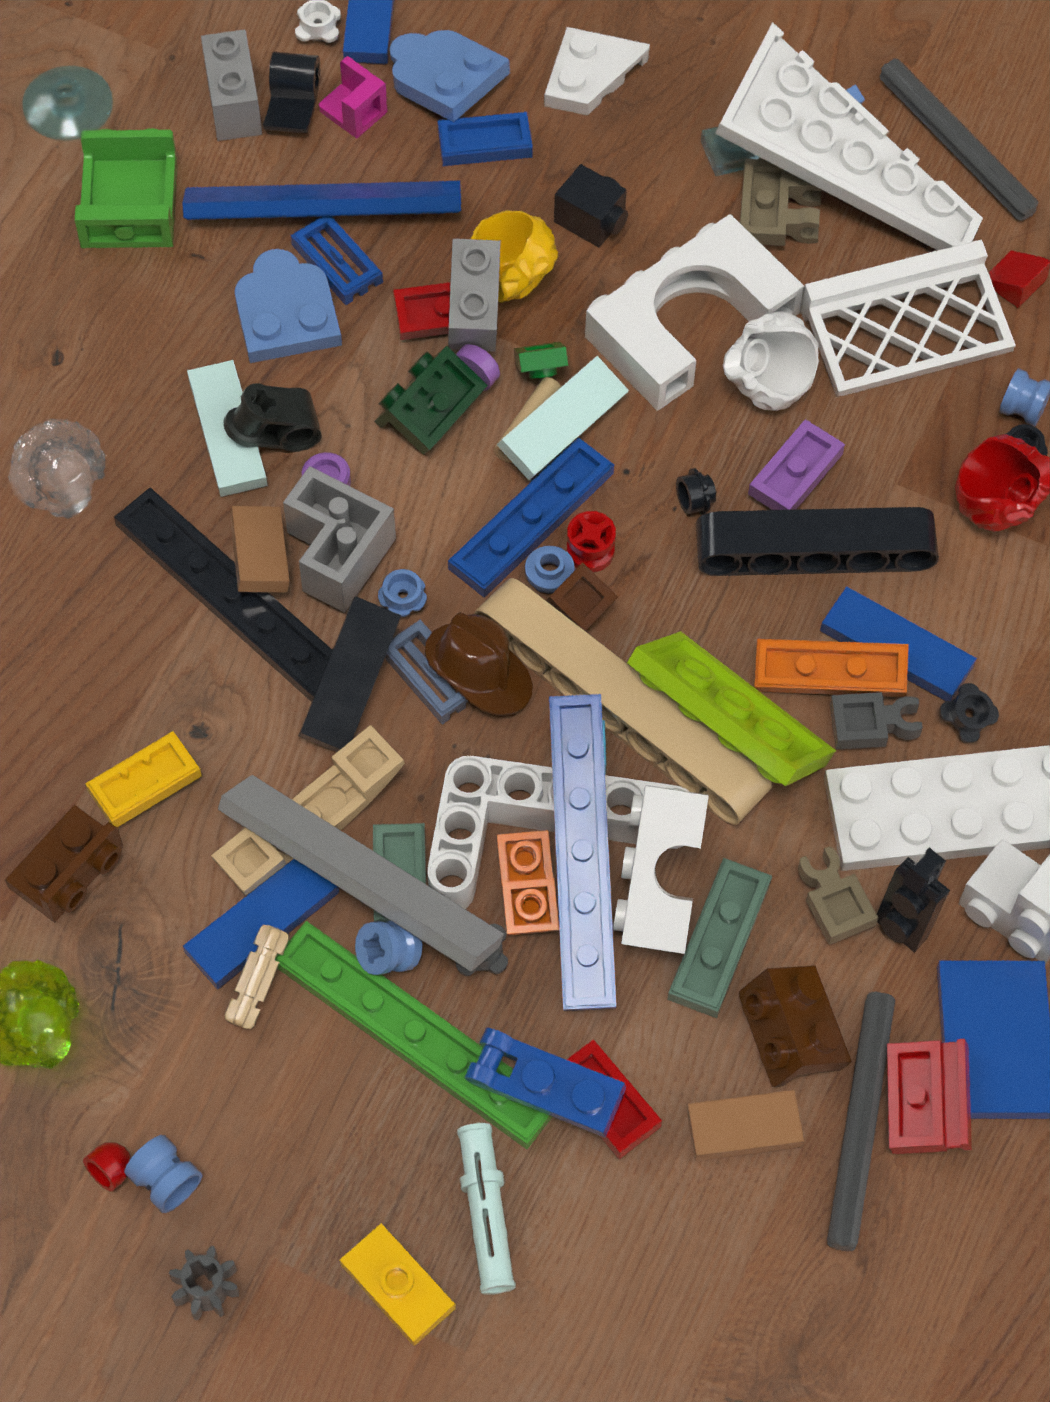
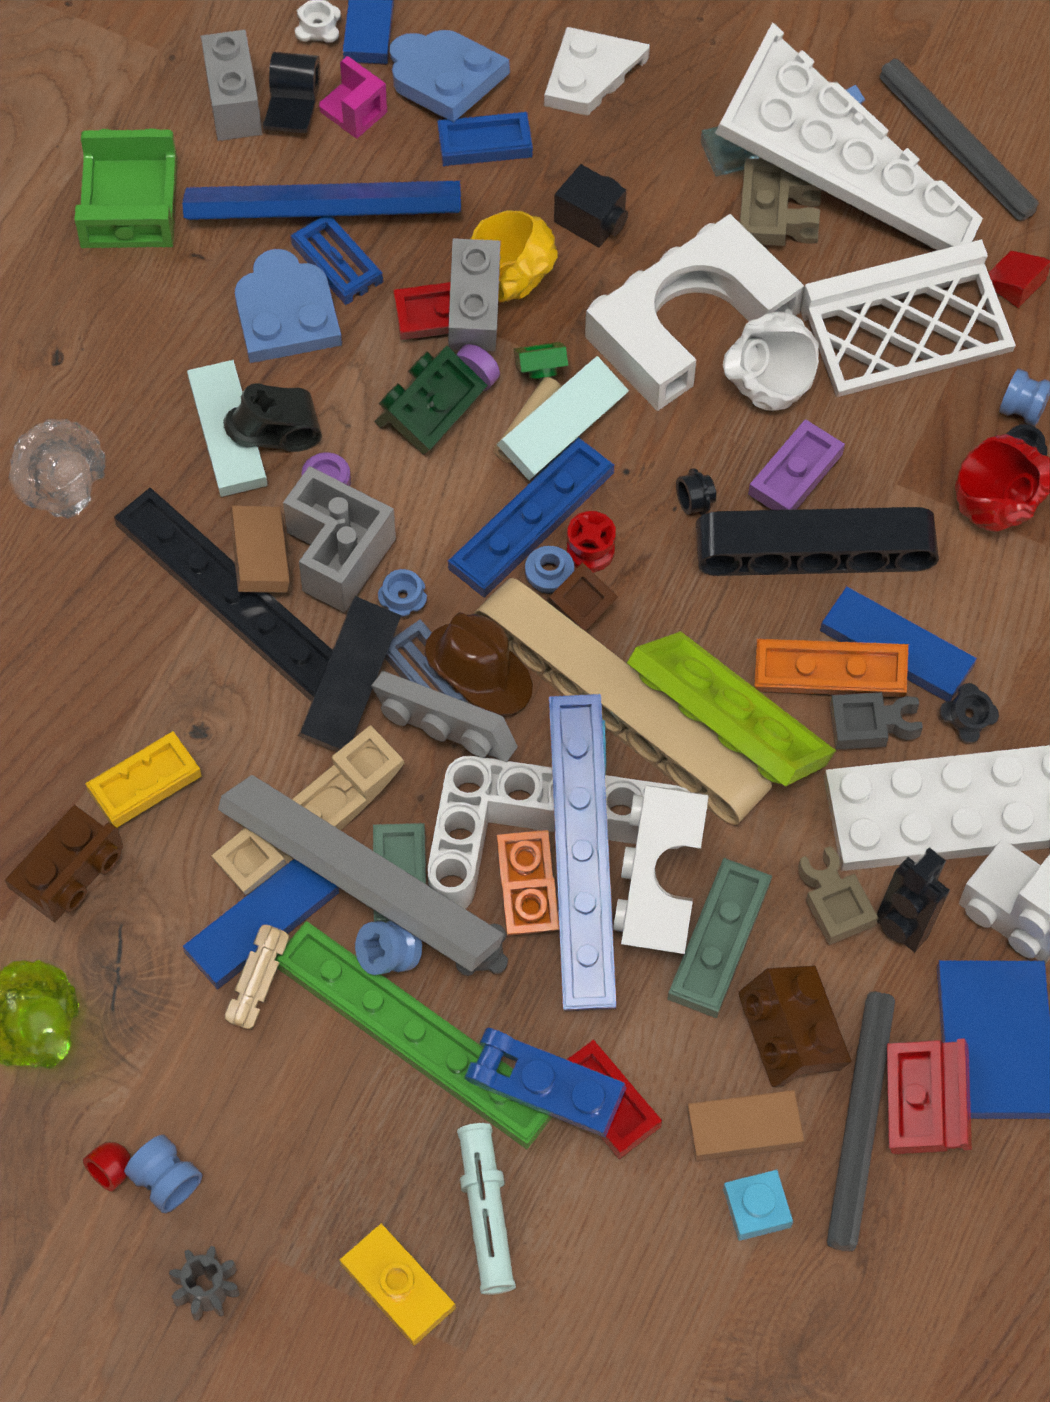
(67, 102): clear light blue dish -> none
(444, 717): none -> light grey plate
(757, 1205): none -> medium azure plate

